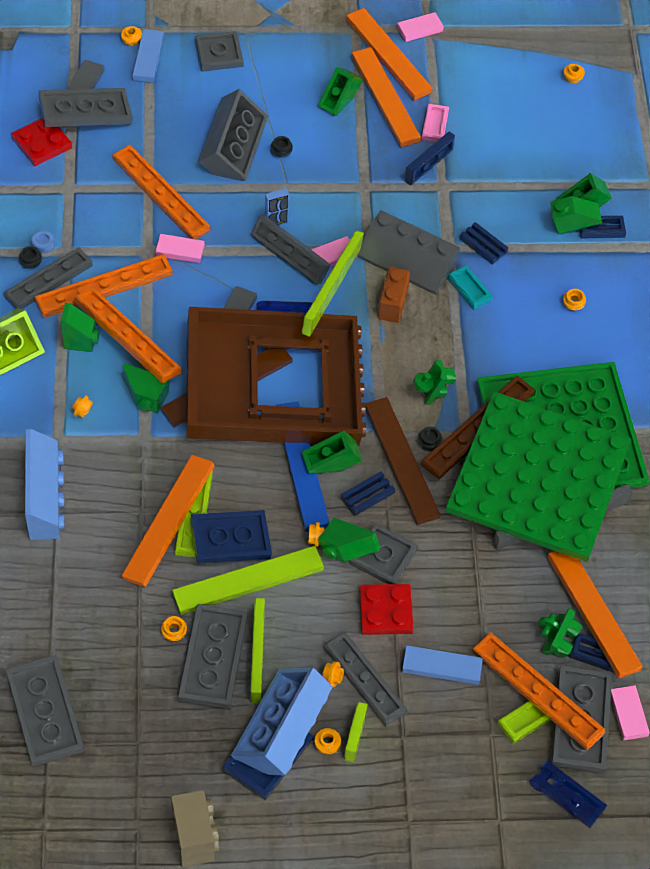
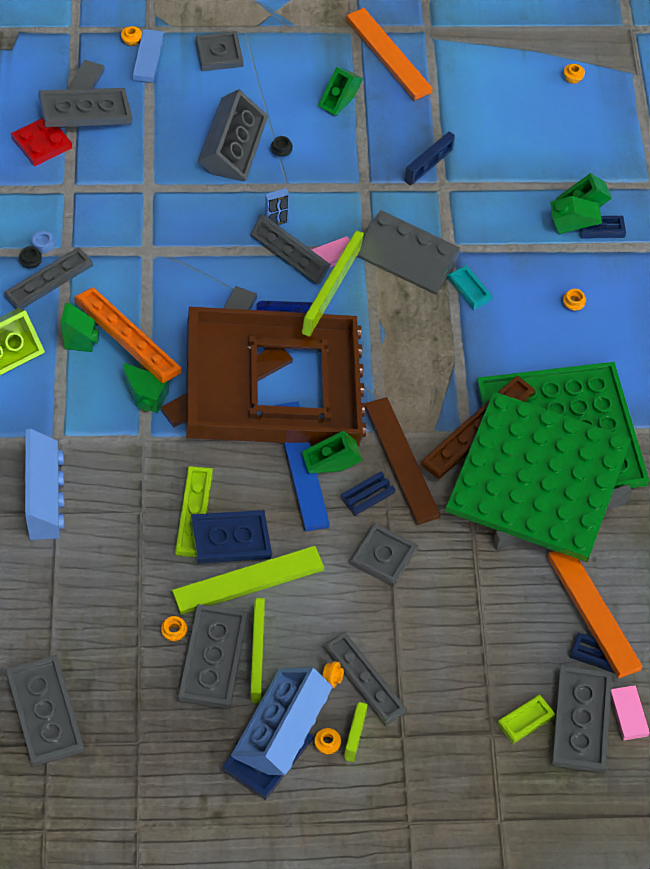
(82, 406): light orange plate -> none
(106, 284): orange tile -> none
(161, 192): orange tile -> none
(168, 521): orange tile -> none
(180, 248): bright pink tile -> none
(195, 828): dark tan brick -> none
(314, 533): light orange plate -> none
(347, 541): green slope -> none
(386, 97): orange tile -> none
(386, 609): red plate -> none
(393, 294): dark orange brick -> none
(420, 27): bright pink tile -> none
(429, 438): pearl dark grey plate -> none
(434, 382): green hips -> none
(435, 123): bright pink tile -> none
(442, 665): medium blue tile -> none
(486, 240): dark blue tile -> none
(539, 691): orange tile -> none
(556, 630): green hips -> none
(568, 794): clear blue plate -> none

